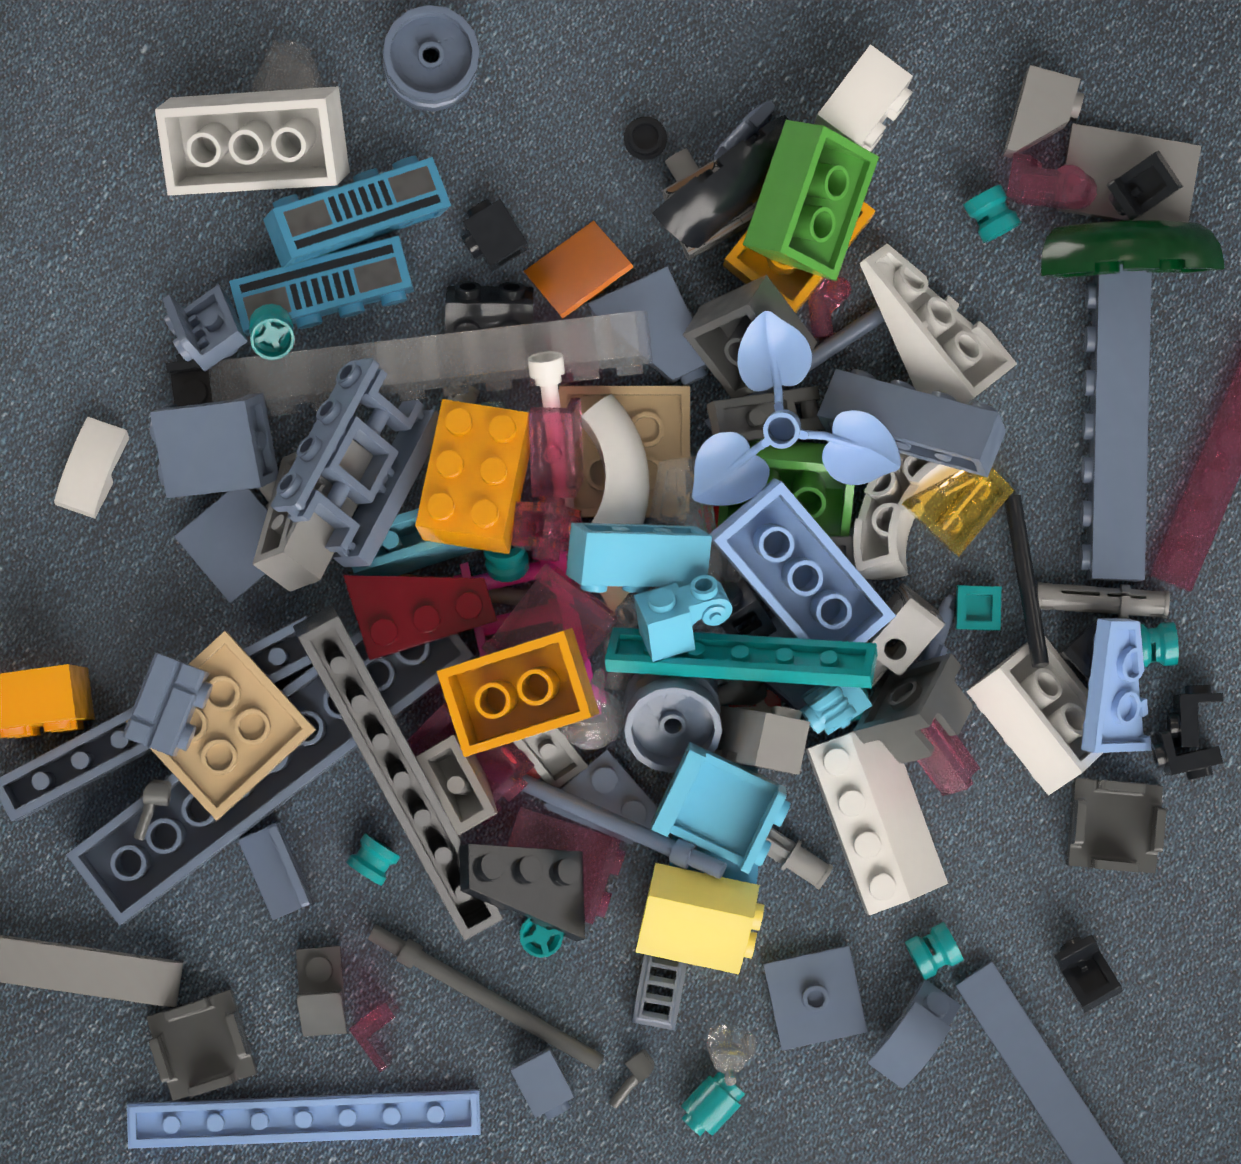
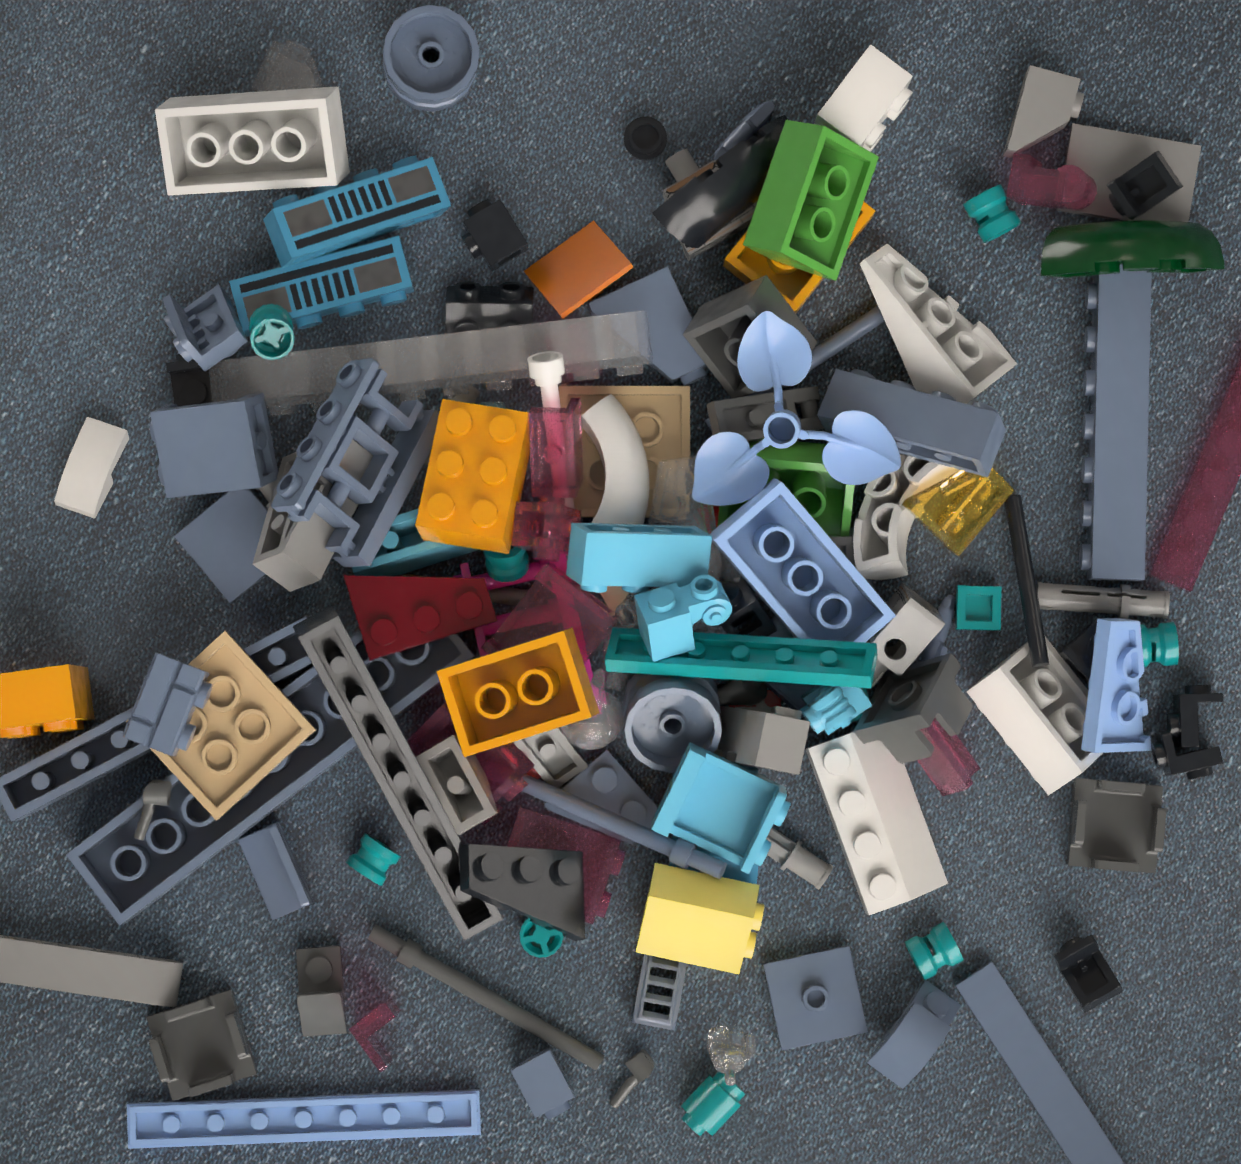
(824, 302): clear pink arm -> none

